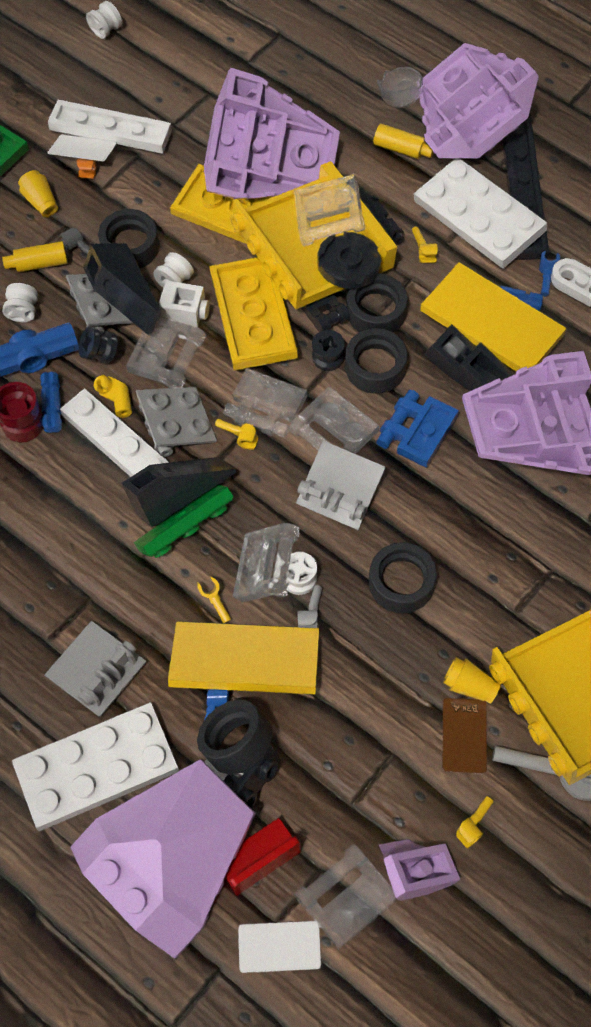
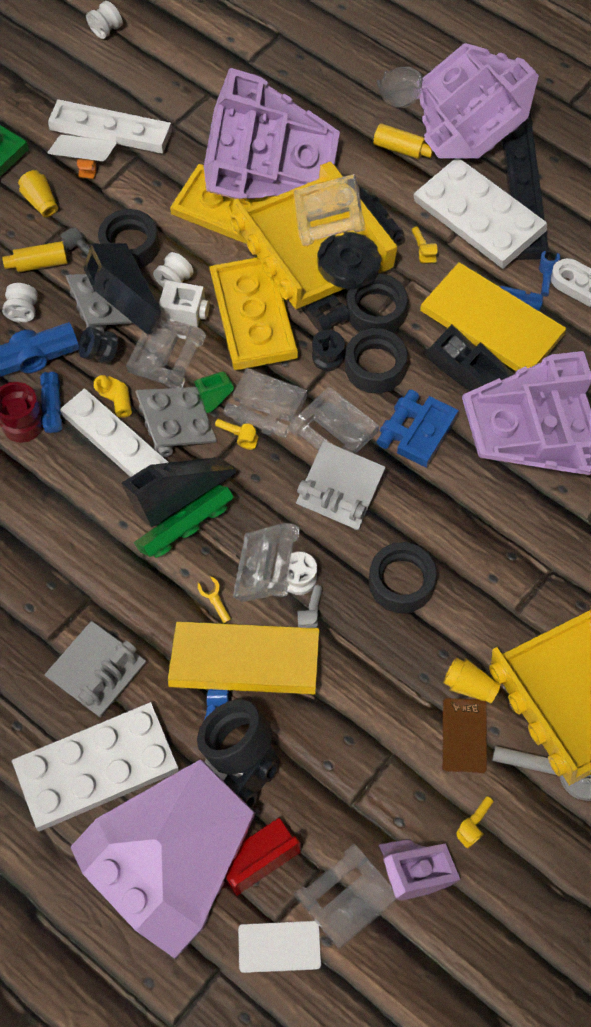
(213, 390): none -> green slope

